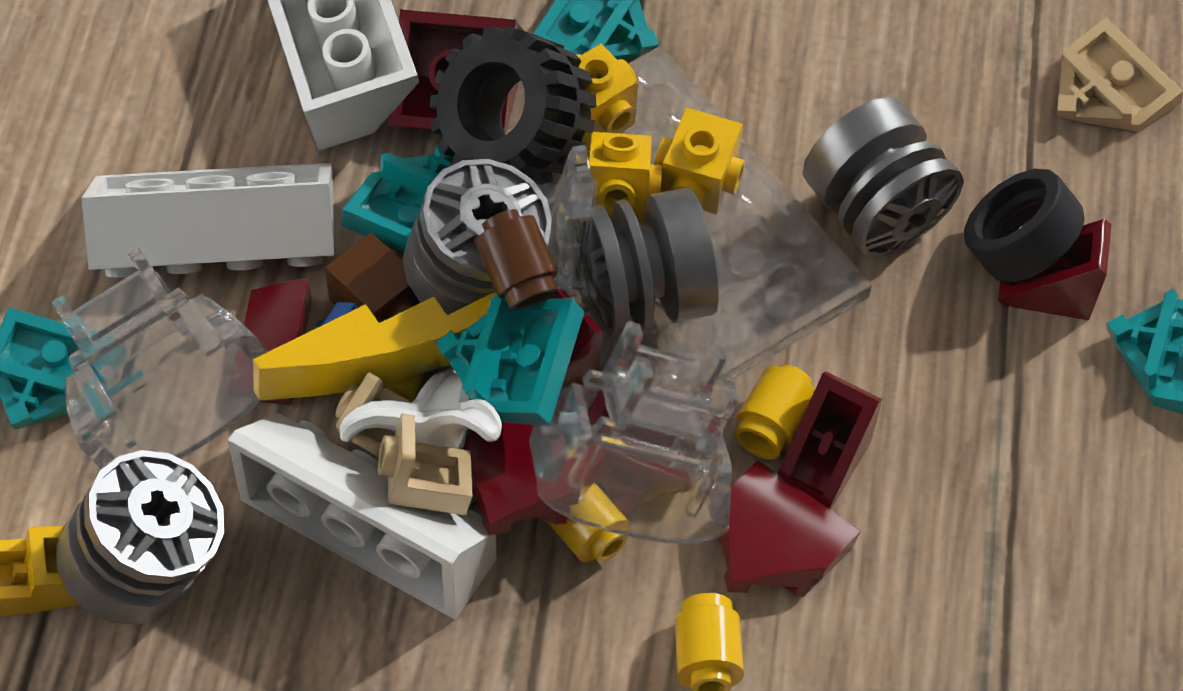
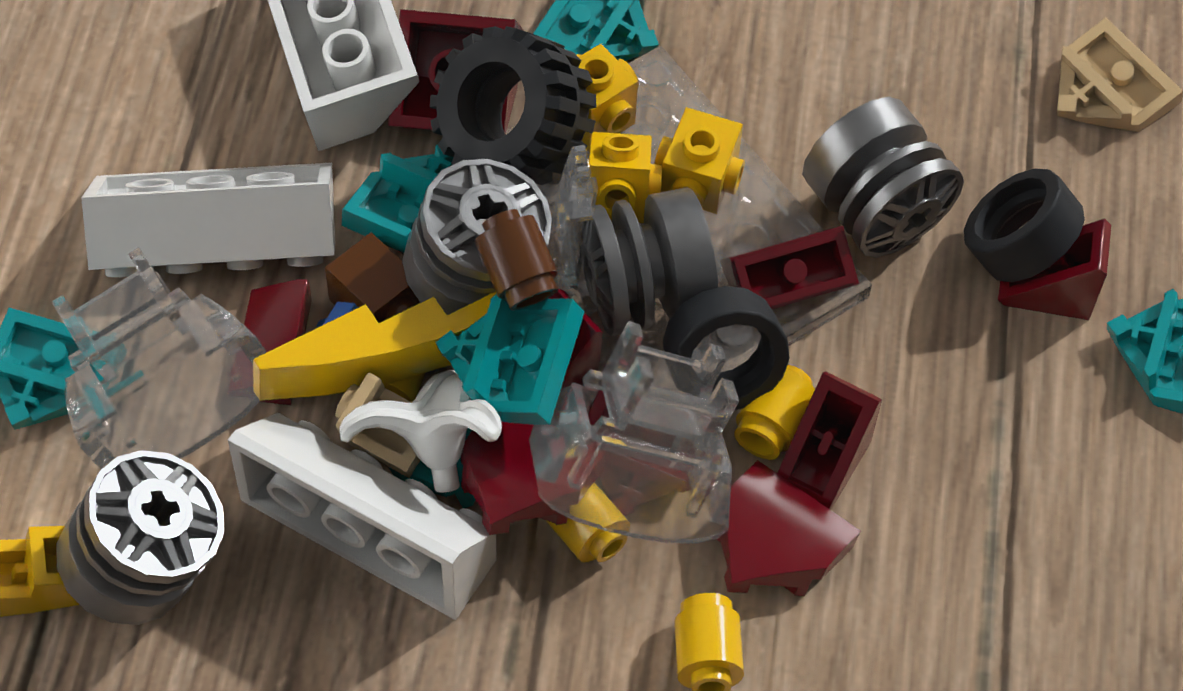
(425, 473): tan bracket -> none
(725, 308): none -> black tyre
(794, 268): none -> dark red slope

